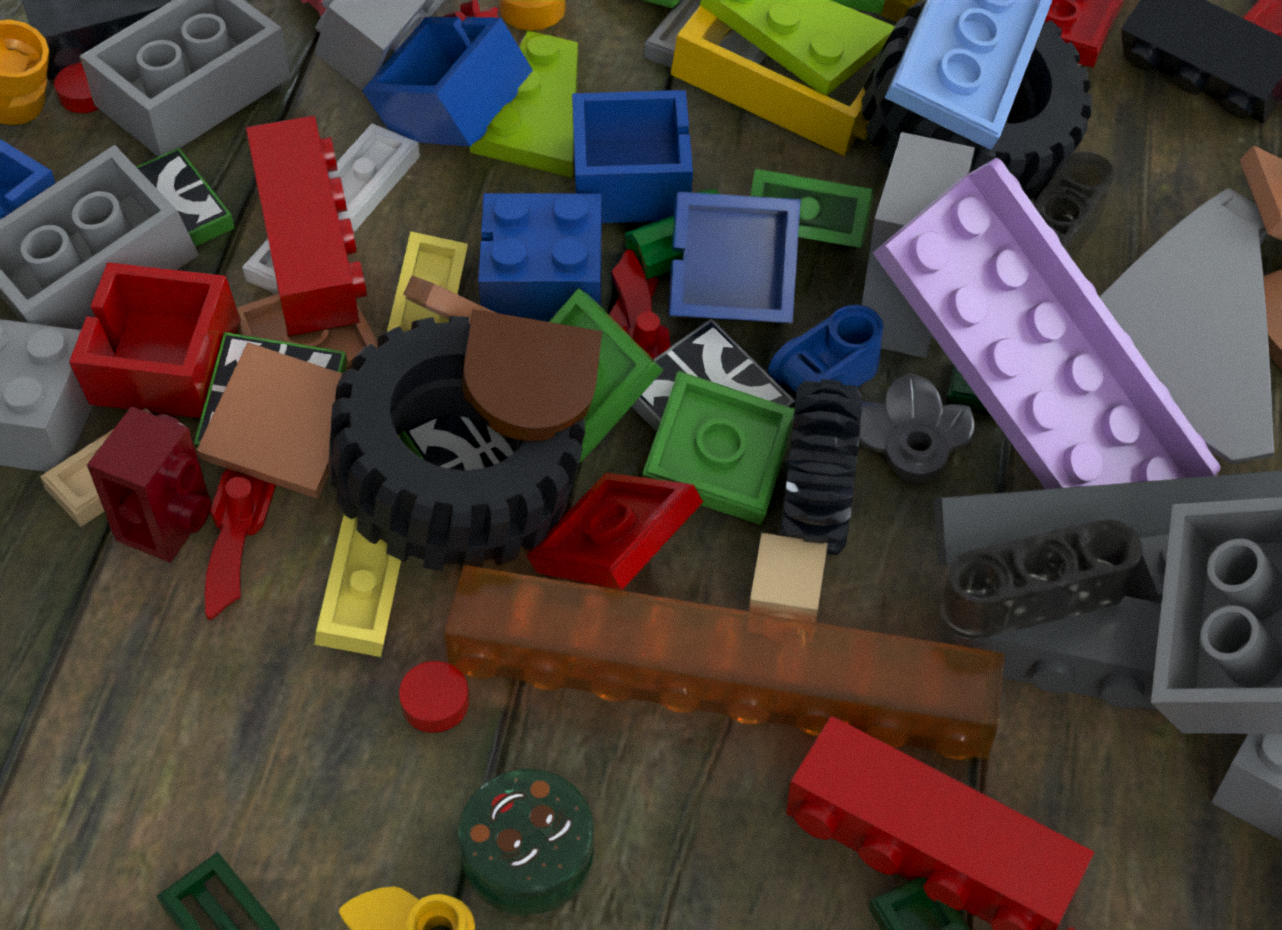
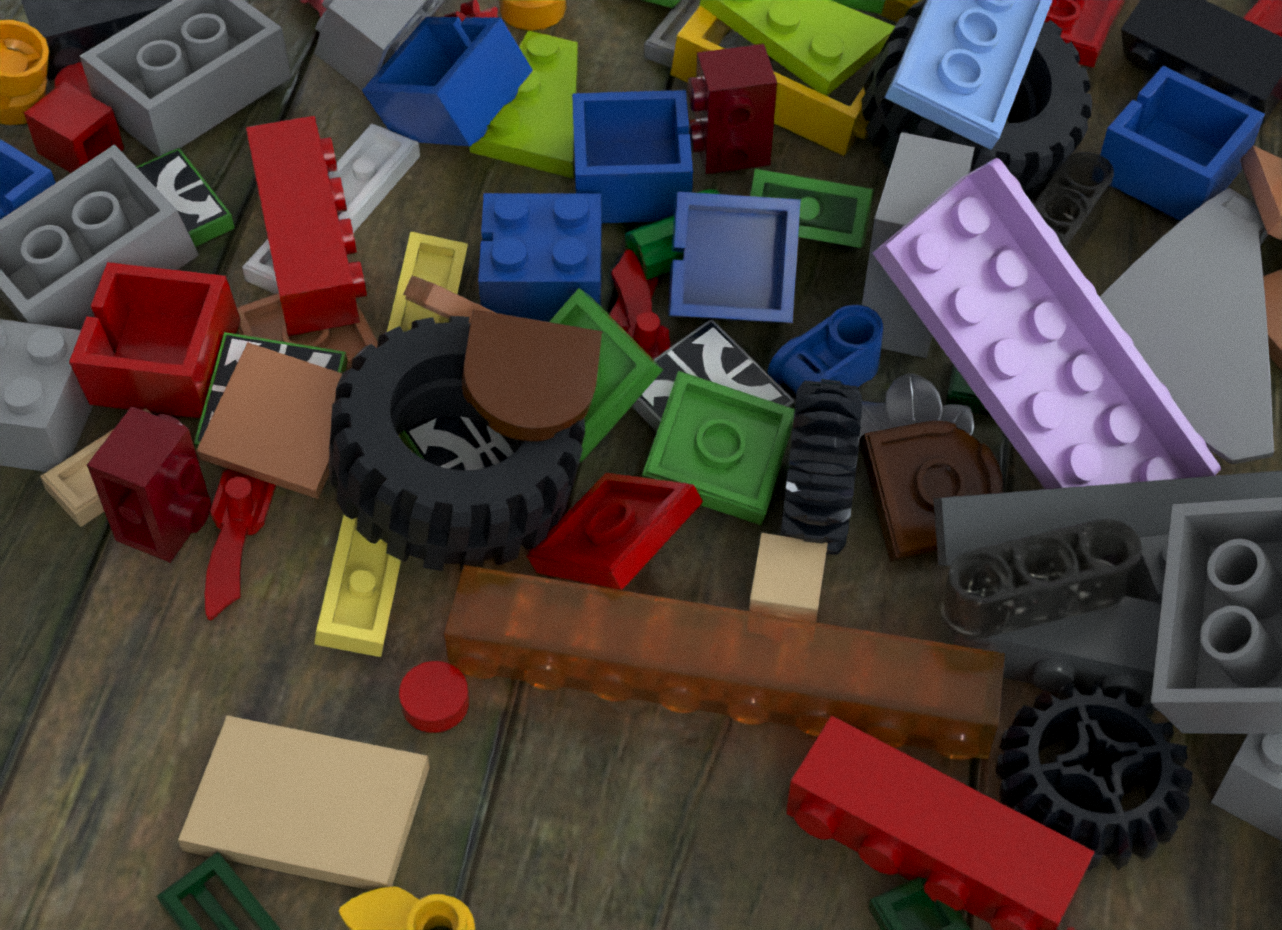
(72, 127): none -> red brick
(305, 804): none -> tan tile
(527, 841): clear green head -> none
(733, 108): none -> dark red brick
(918, 464): none -> reddish brown tile
(1105, 756): none -> black gear
(1179, 143): none -> blue piece

